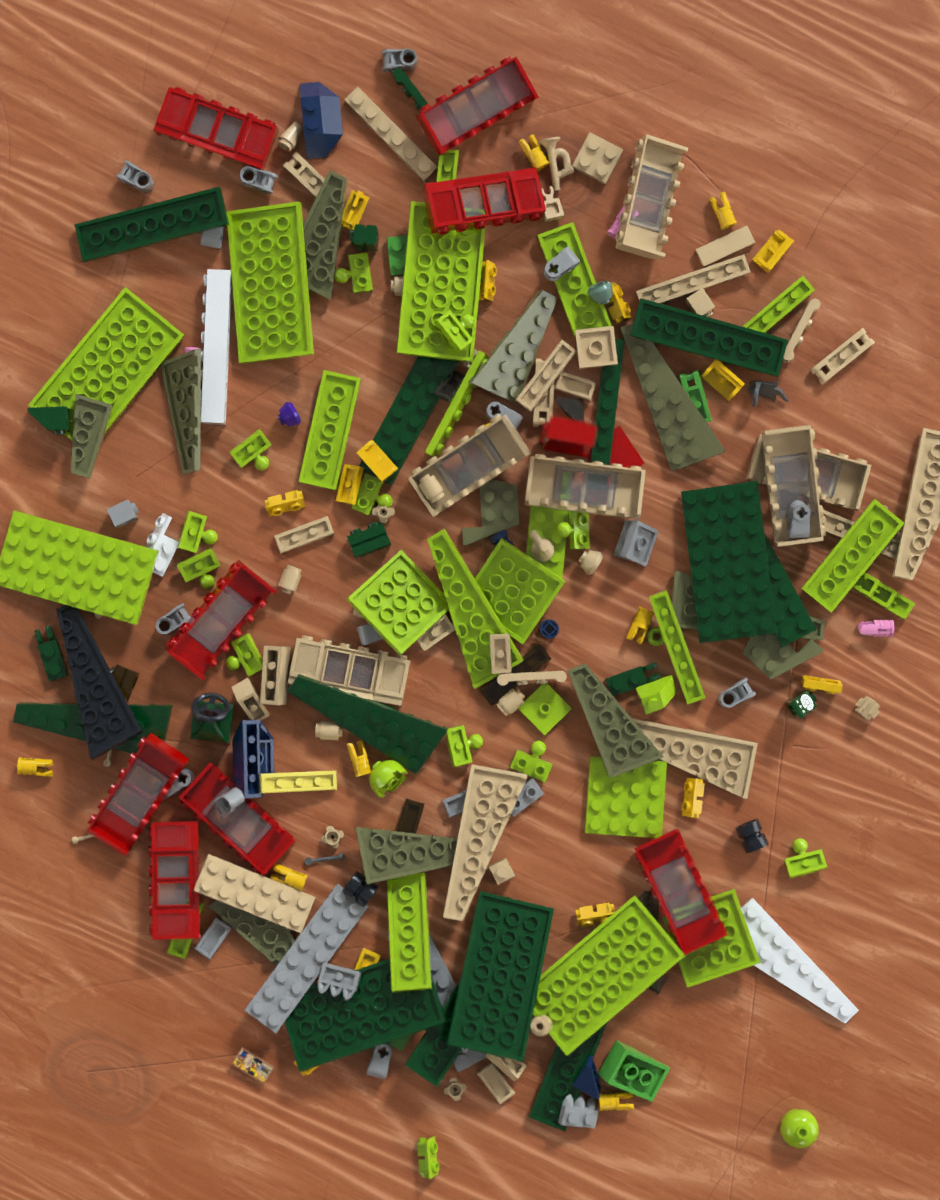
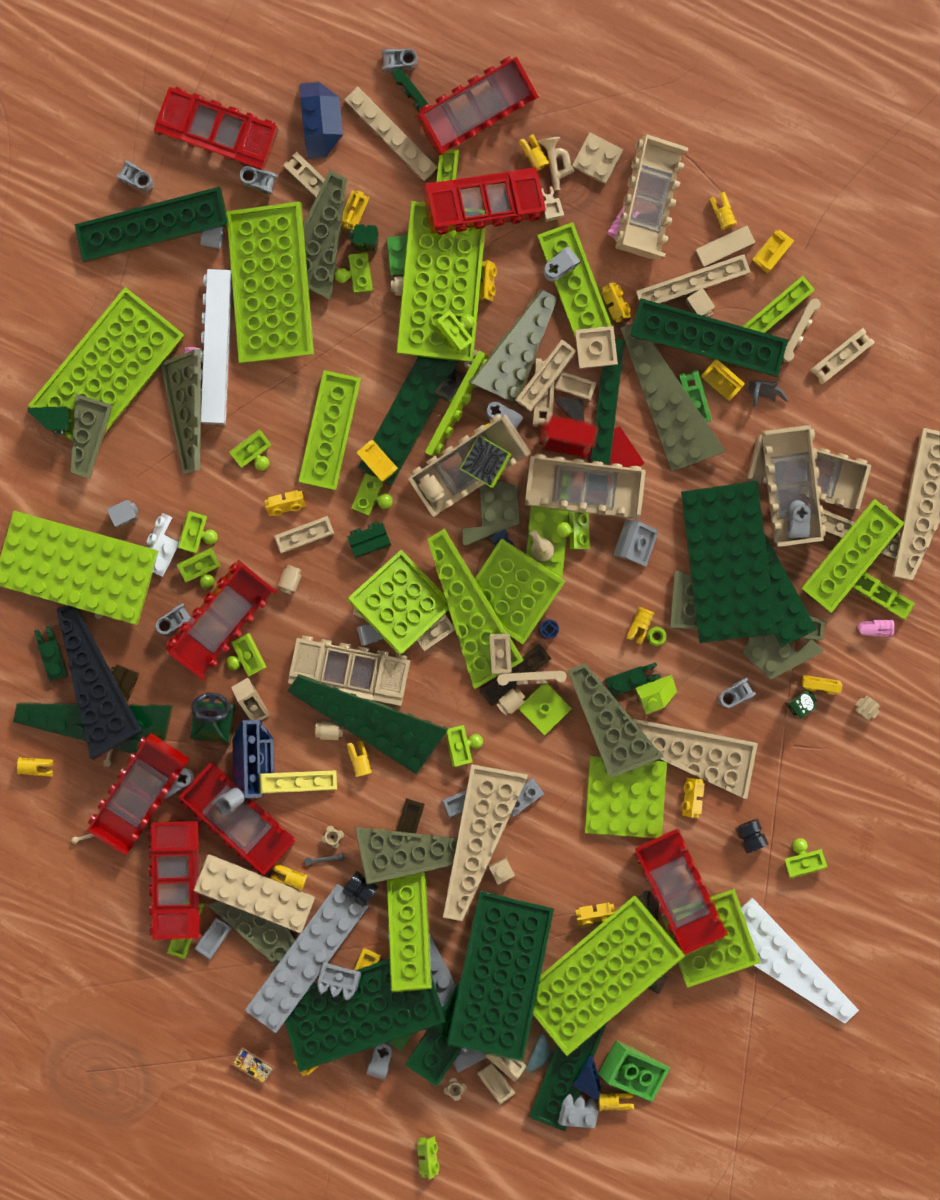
(275, 675): tan brick -> none
(289, 415): dark purple cone -> none
(290, 137): tan cone -> none
(349, 484): yellow plate -> none
(383, 516): tan plate -> none
(386, 776): lime cylinder -> none
(485, 461): none -> tile
(532, 764): lime plate -> none
(540, 1055): none -> clear light blue slope
(547, 1023): tan brick -> none
(590, 561): tan cone -> none
(600, 292): sand green cone -> none
(677, 647): lime plate -> none
(799, 1128): lime cylinder -> none

